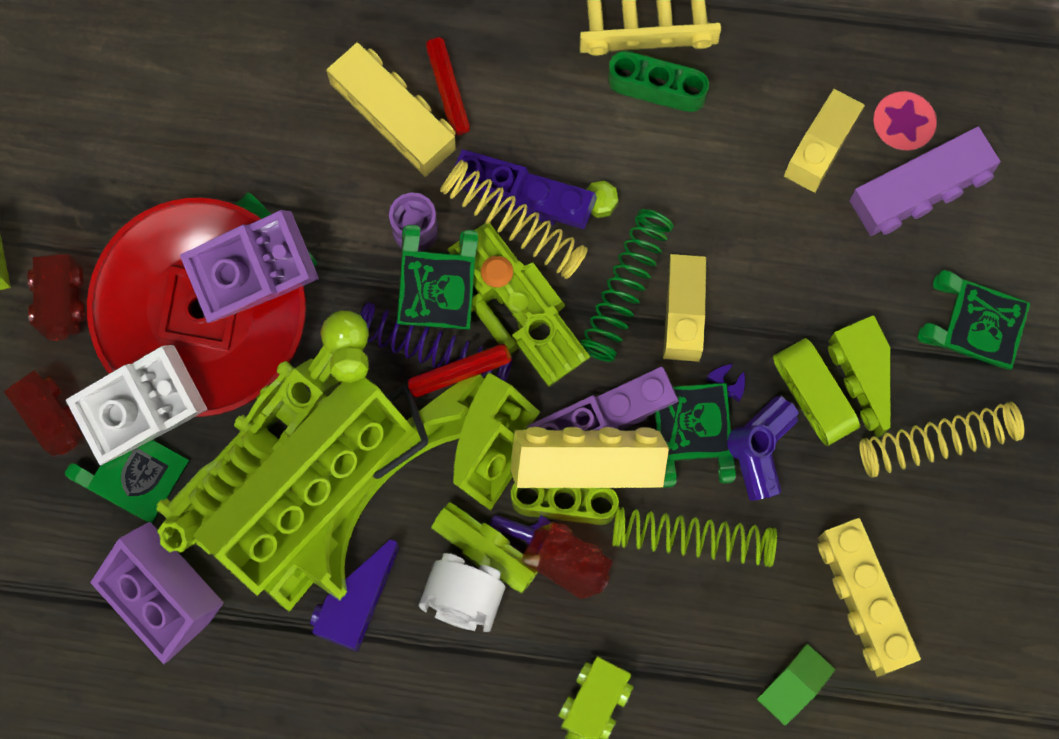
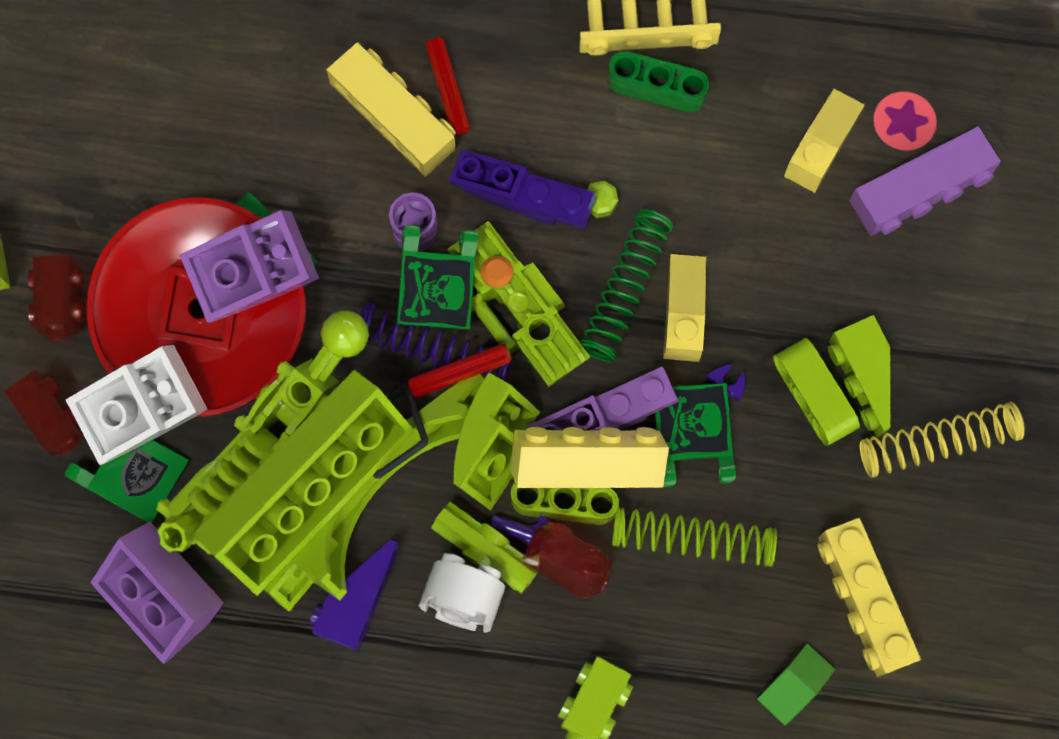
(349, 364): lime tile -> none
(571, 260): light yellow piece -> none
(757, 459): dark purple piece -> none
(981, 323): flag -> none

